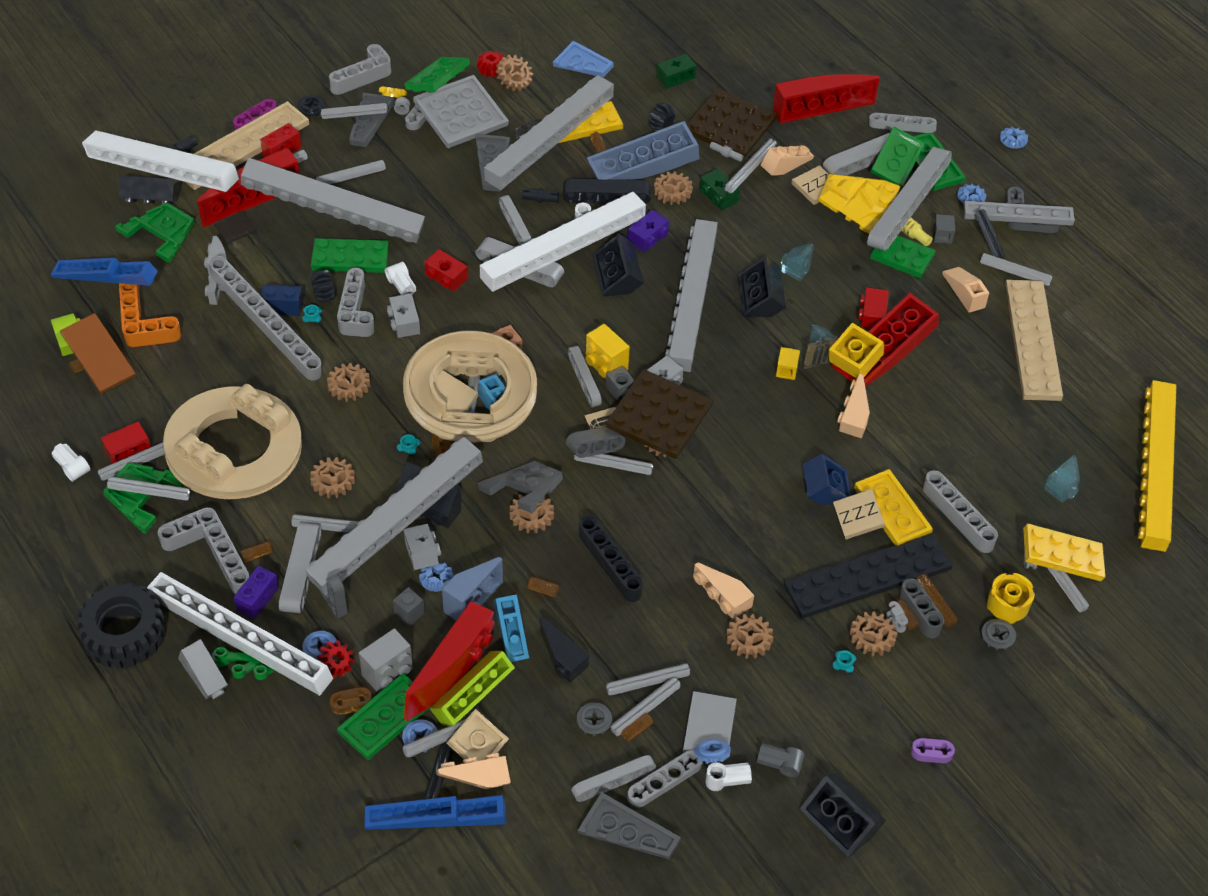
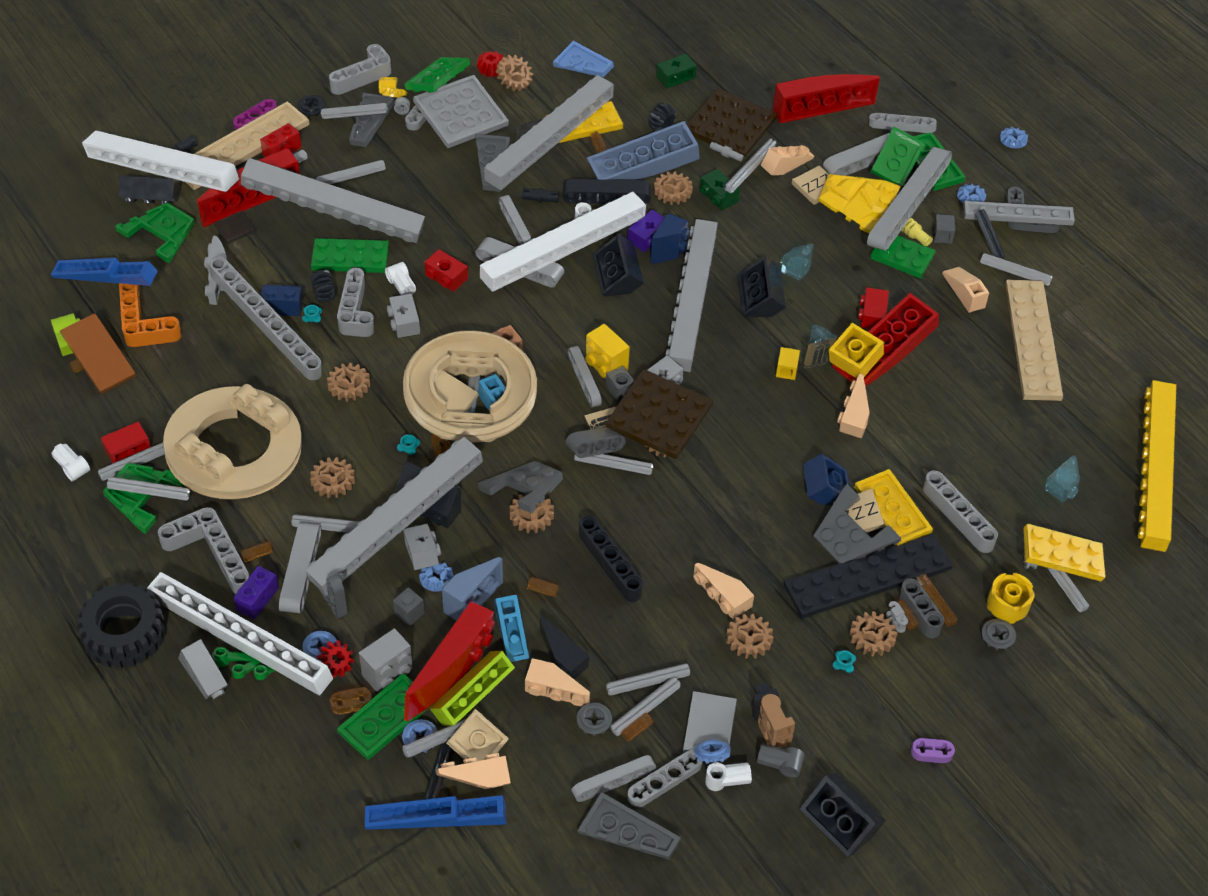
(388, 82): none -> yellow slope
(550, 681): none -> light nougat slope
(669, 239): none -> dark blue slope
(771, 720): none -> medium nougat hips
(844, 537): none -> dark grey wing

